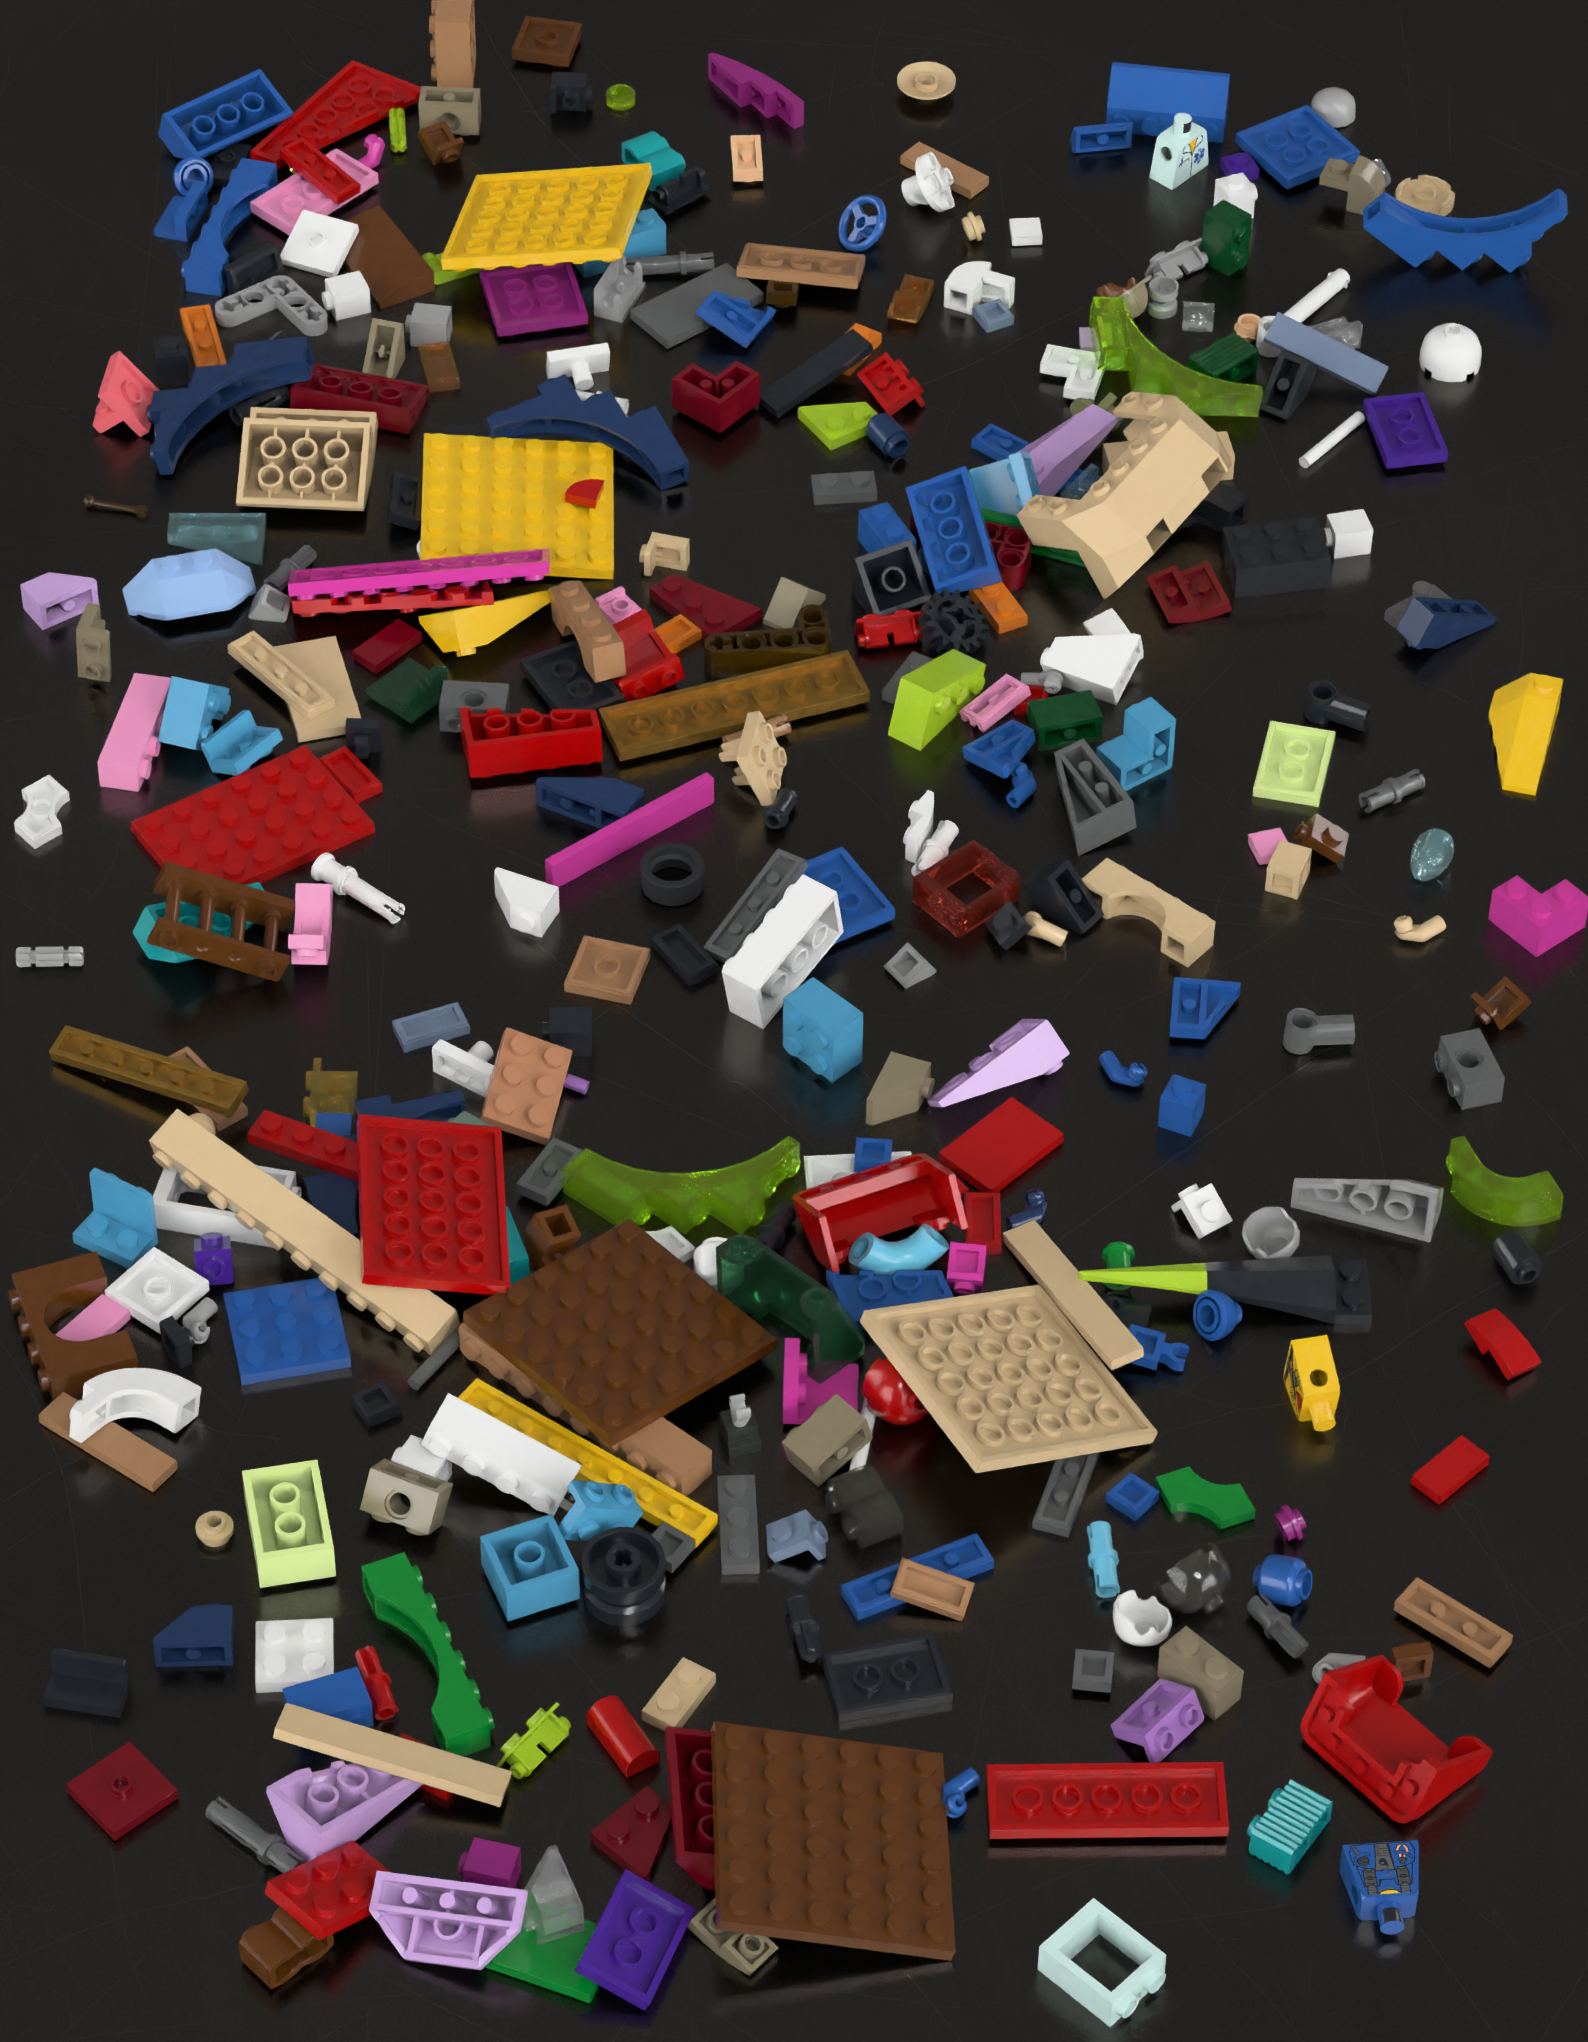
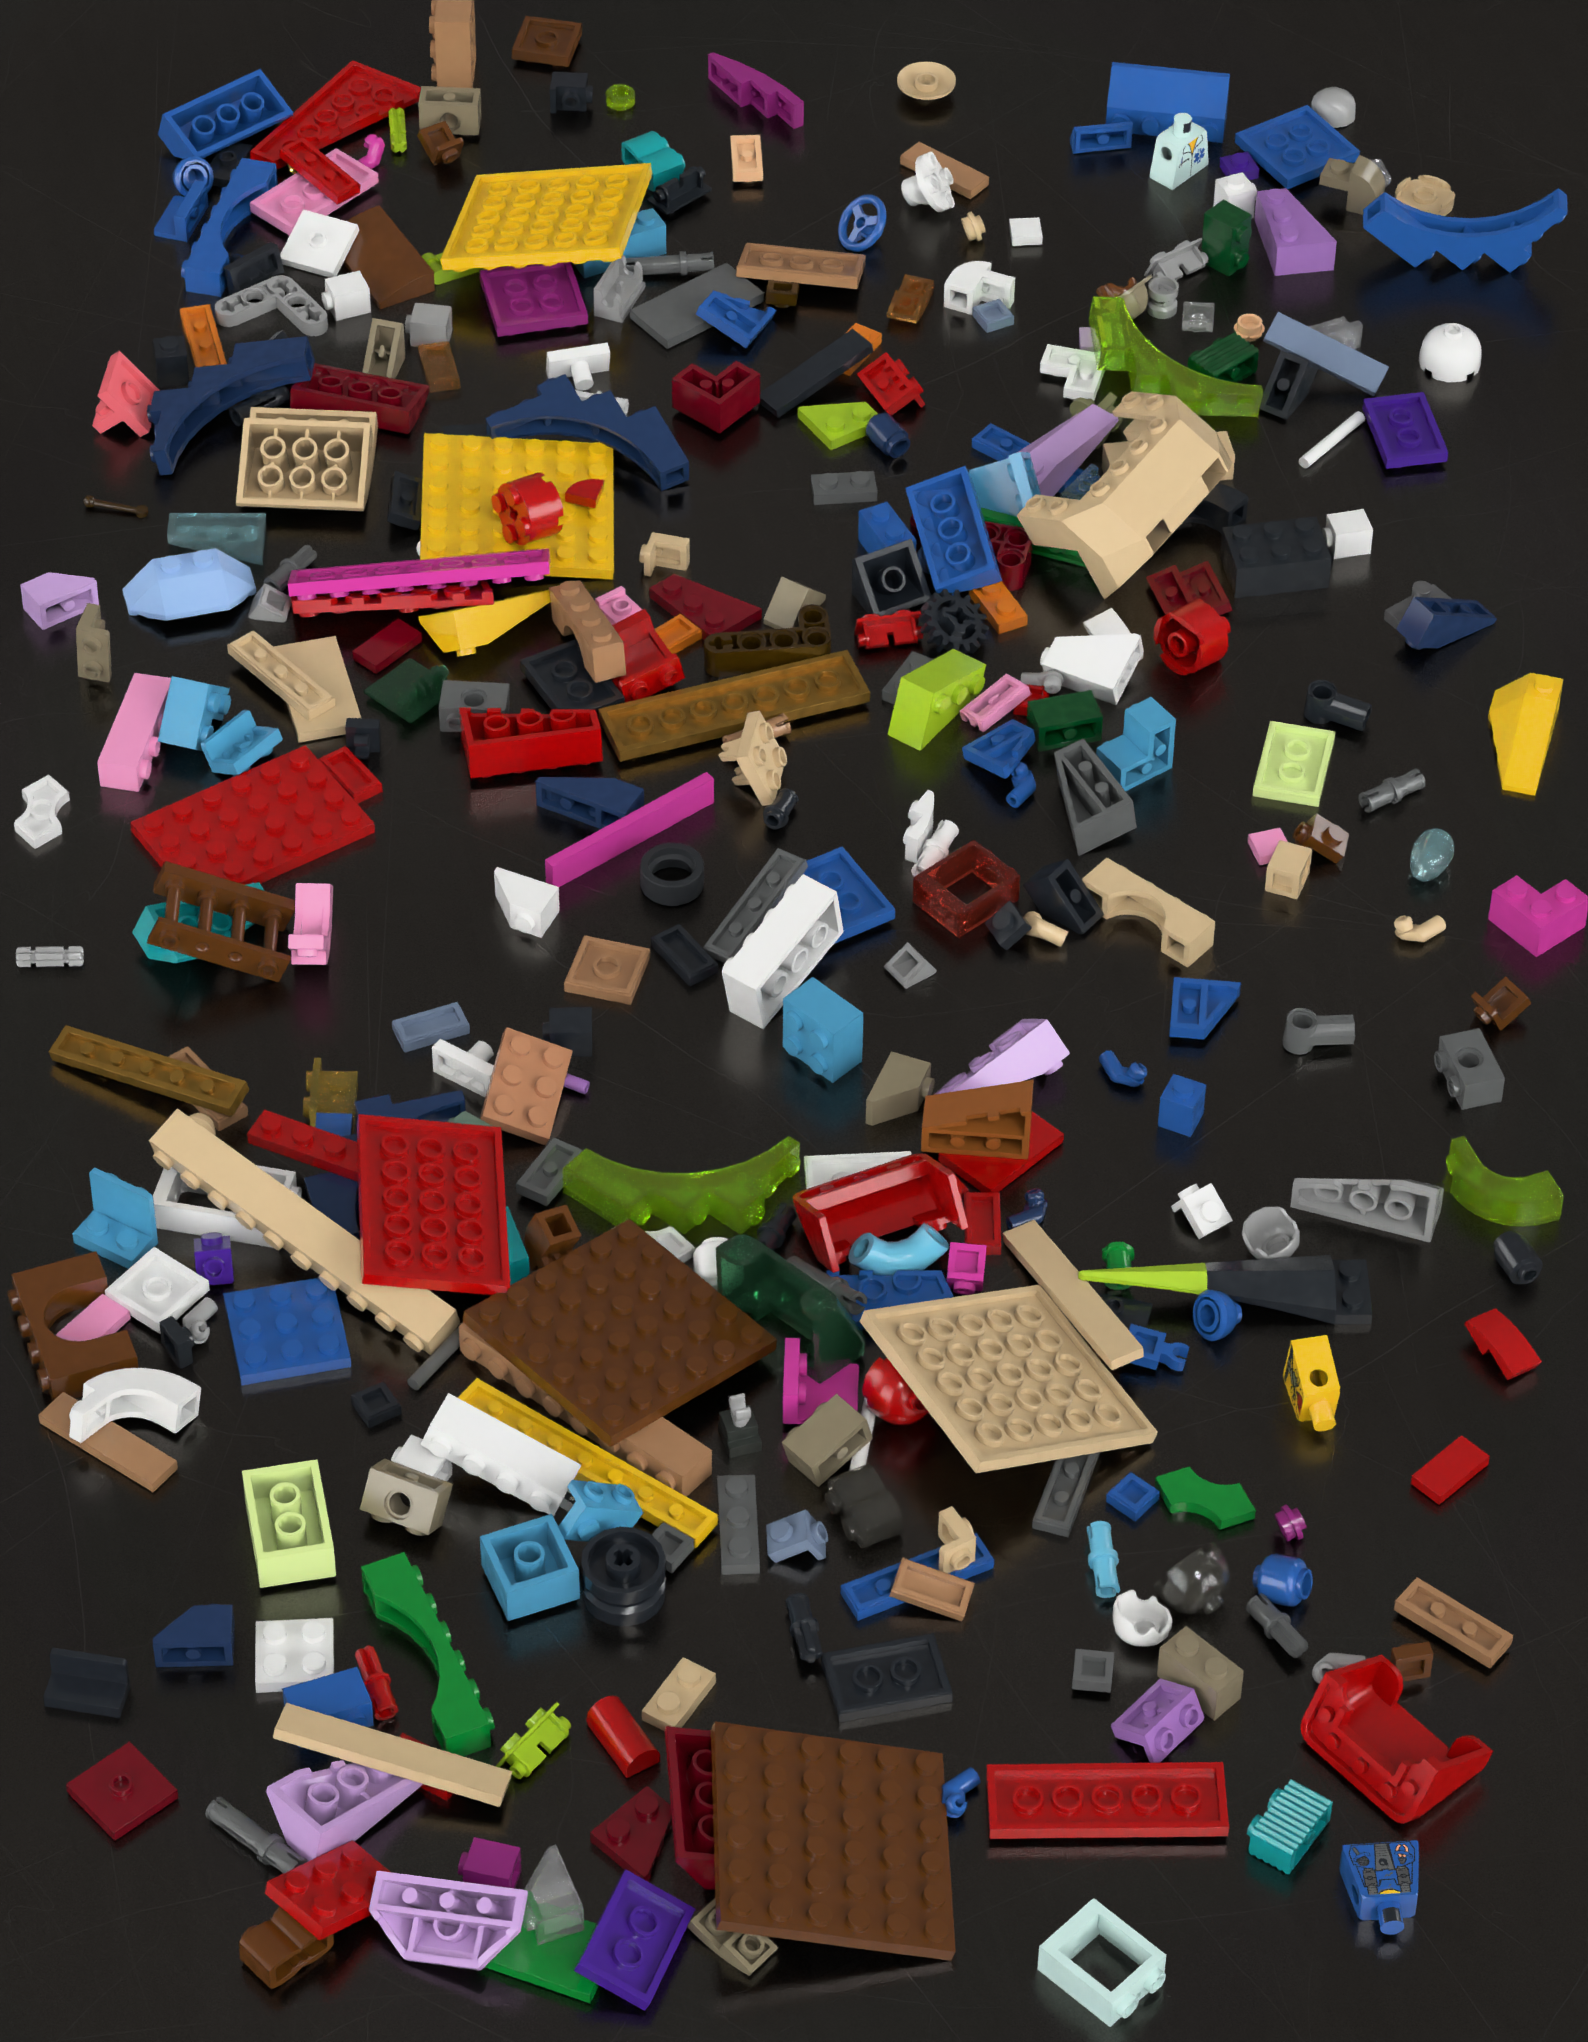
(216, 1535): tan plate -> none
(346, 881): white pin -> none
(528, 509): none -> red brick
(835, 1284): none -> dark grey pin
(871, 1153): blue tile -> none
(958, 1540): none -> tan bracket
(980, 1121): none -> dark orange wedge
(1192, 637): none -> red brick
(1292, 235): none -> medium lavender wedge
(1304, 308): white piece -> none

